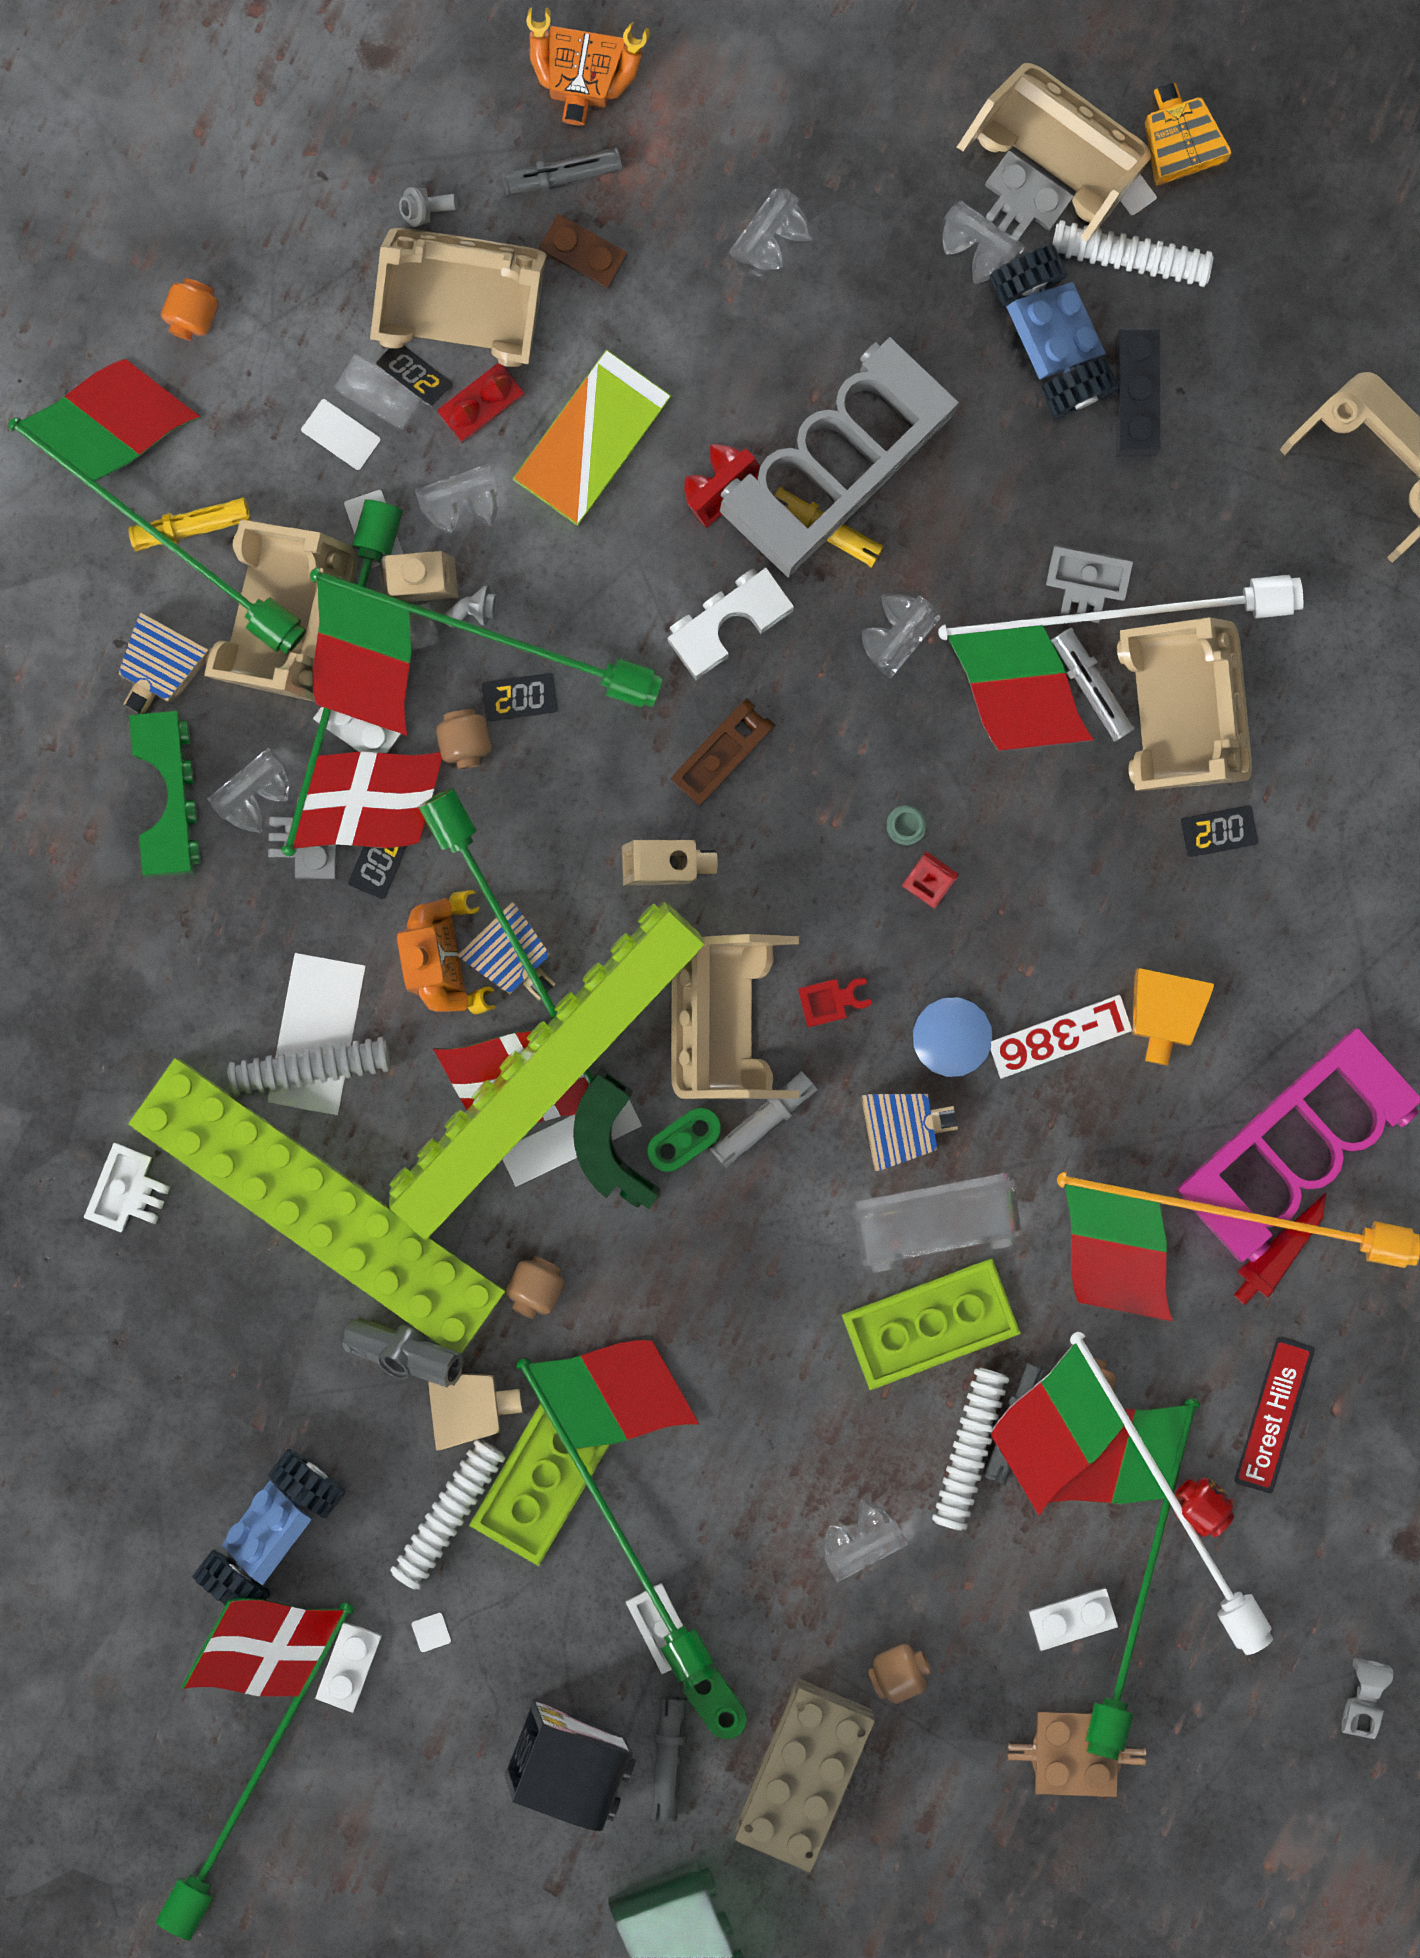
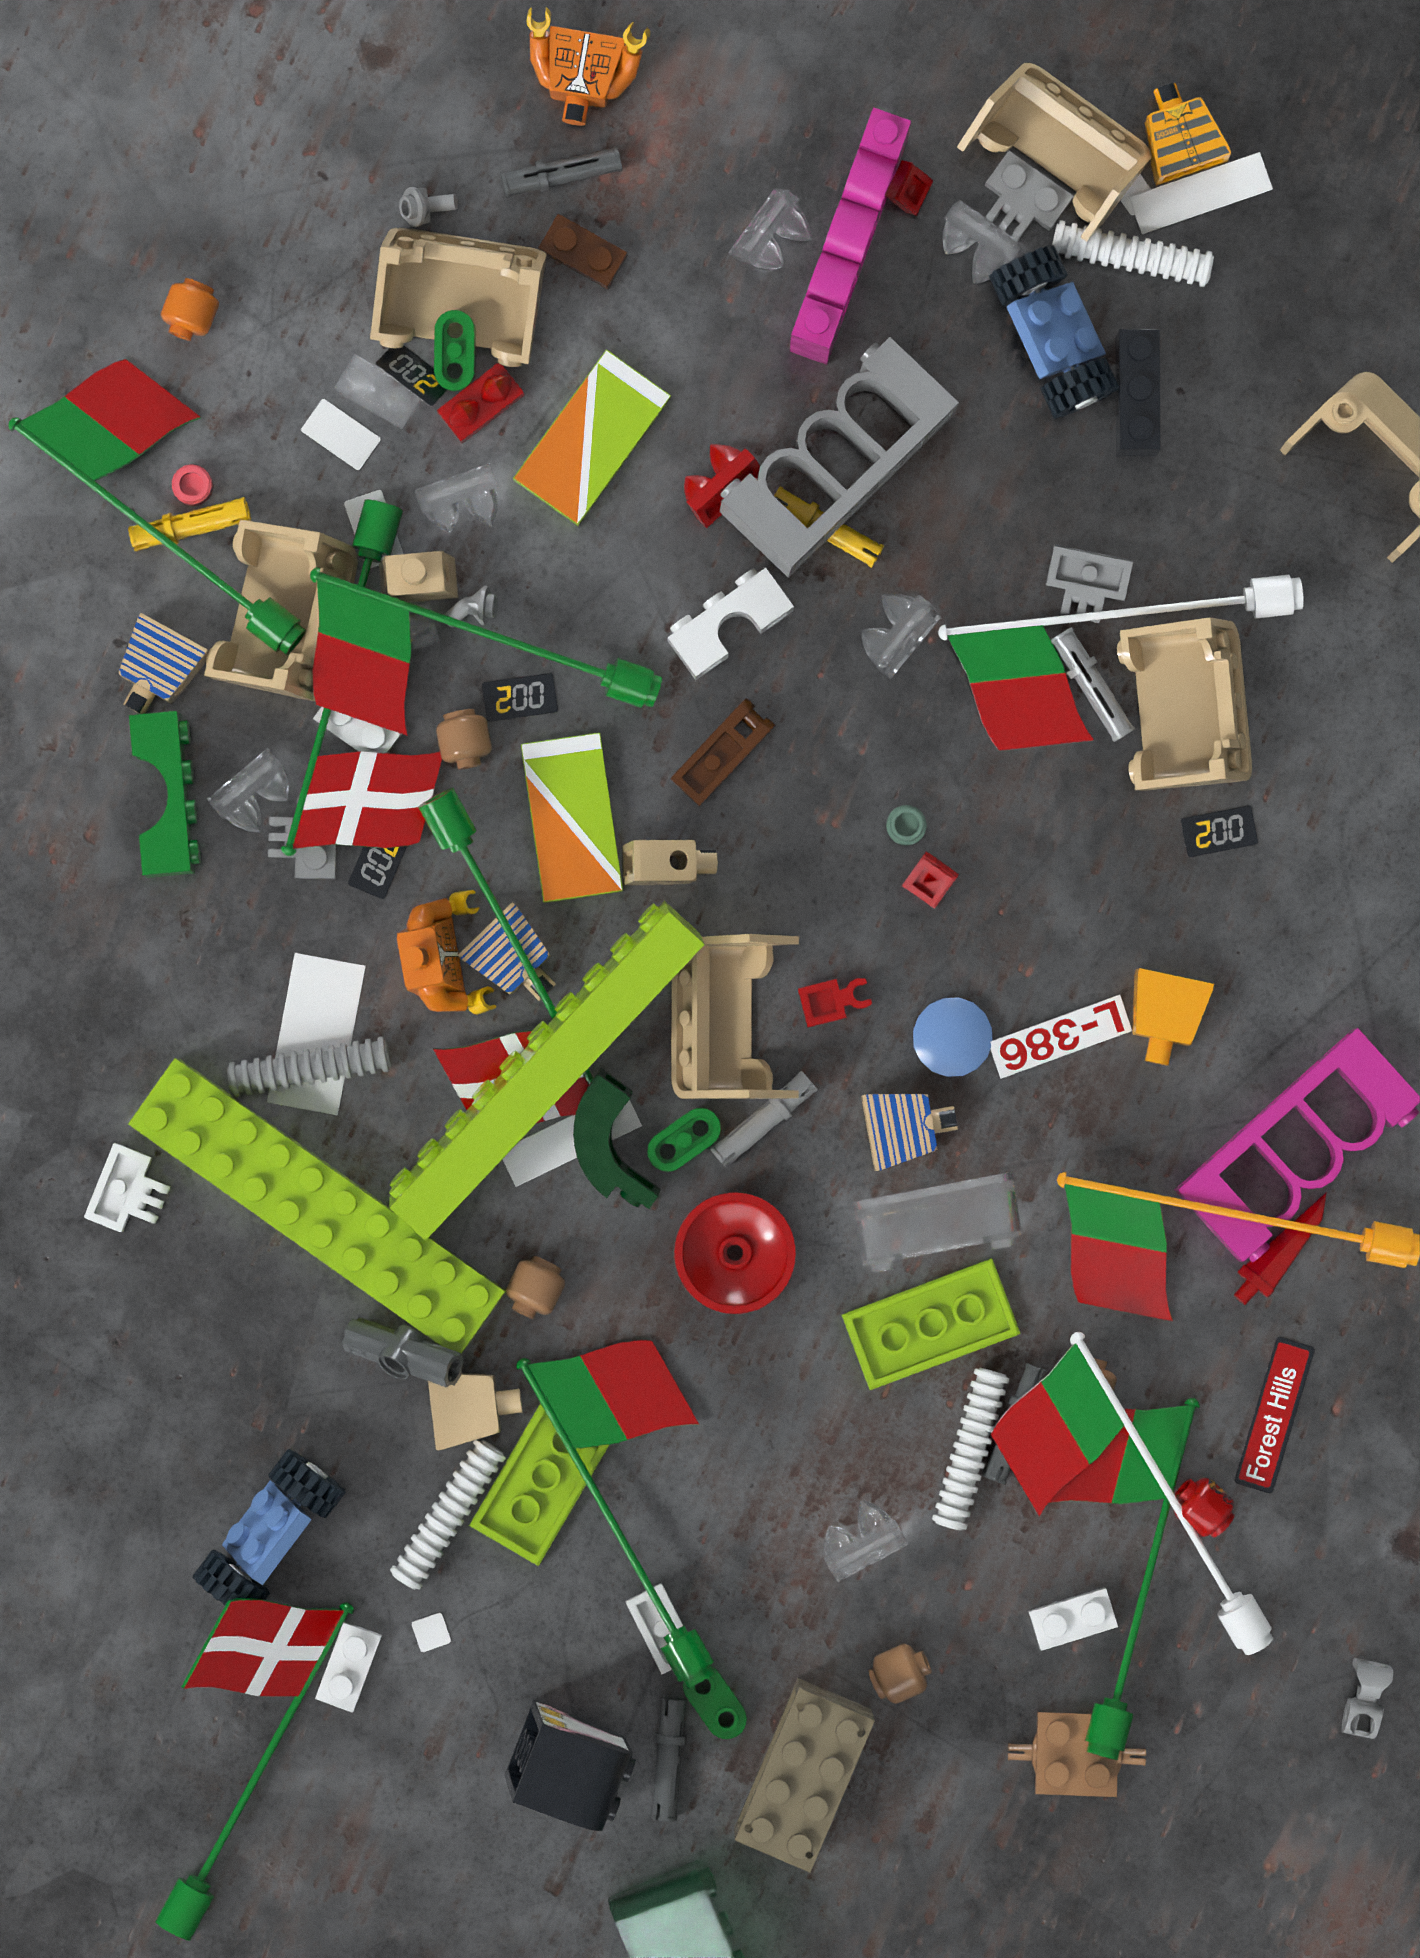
(192, 485): none -> coral tile
(454, 350): none -> green plate
(571, 817): none -> tile
(743, 1283): none -> red dish
(850, 236): none -> dark pink fence
(909, 187): none -> red tile
(1200, 193): none -> white sticker

